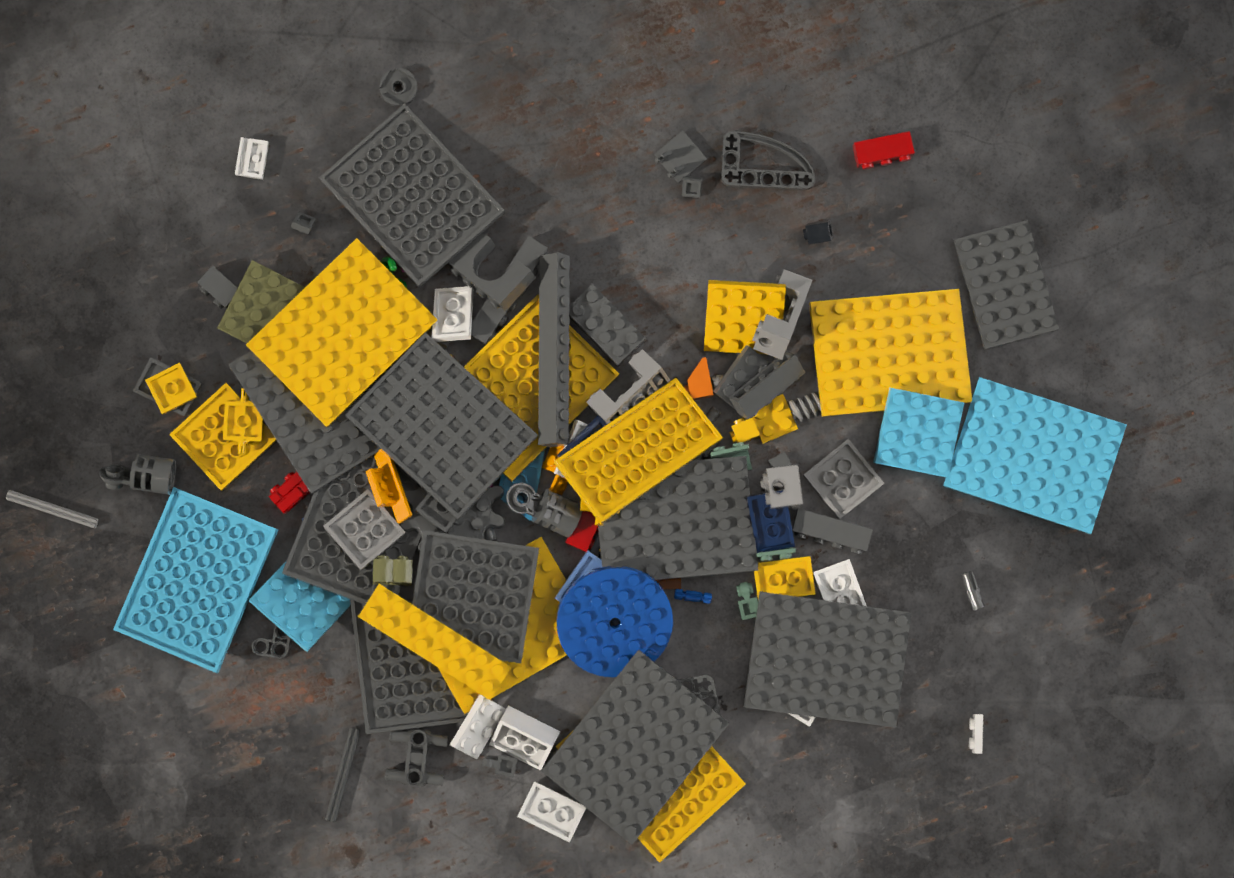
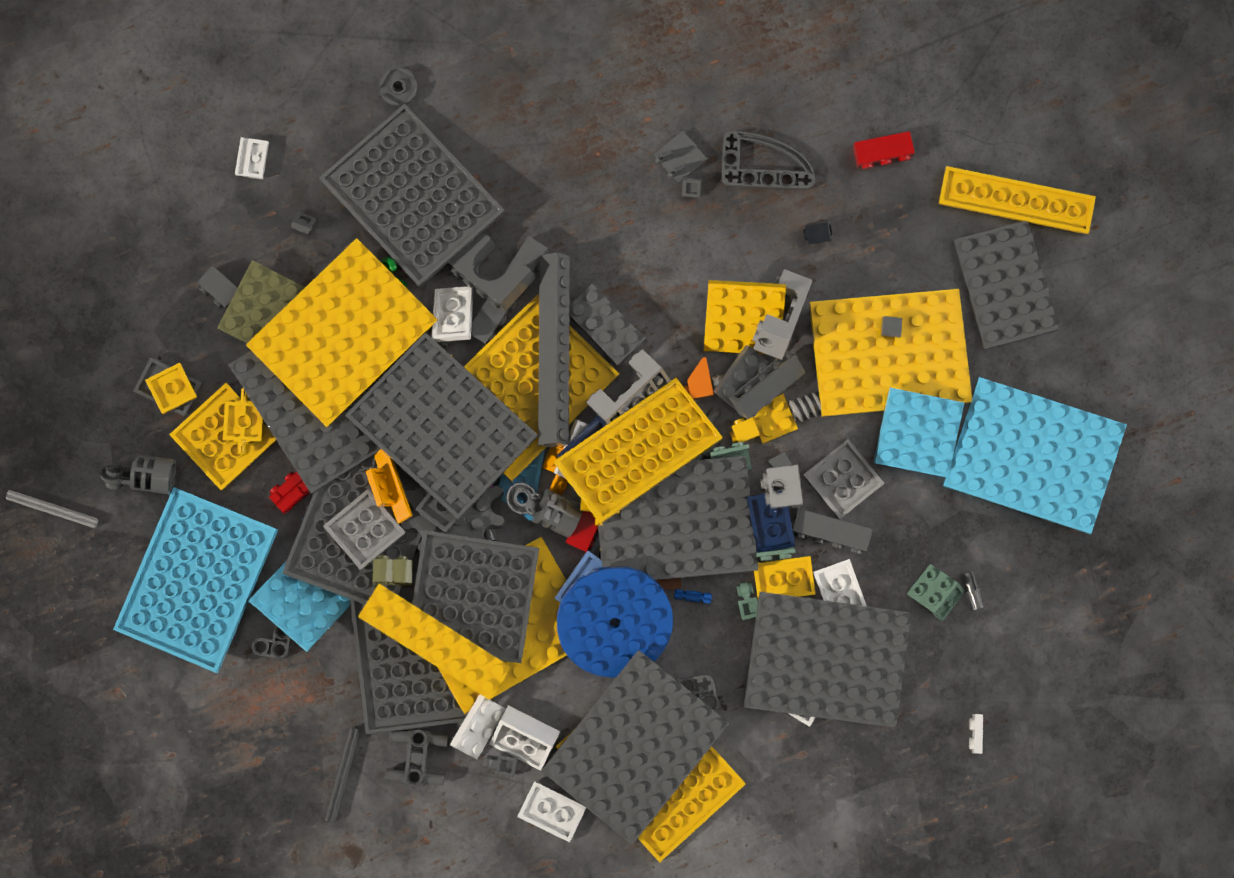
(891, 326): none -> dark grey tile
(936, 592): none -> sand green bracket
(1017, 200): none -> yellow plate

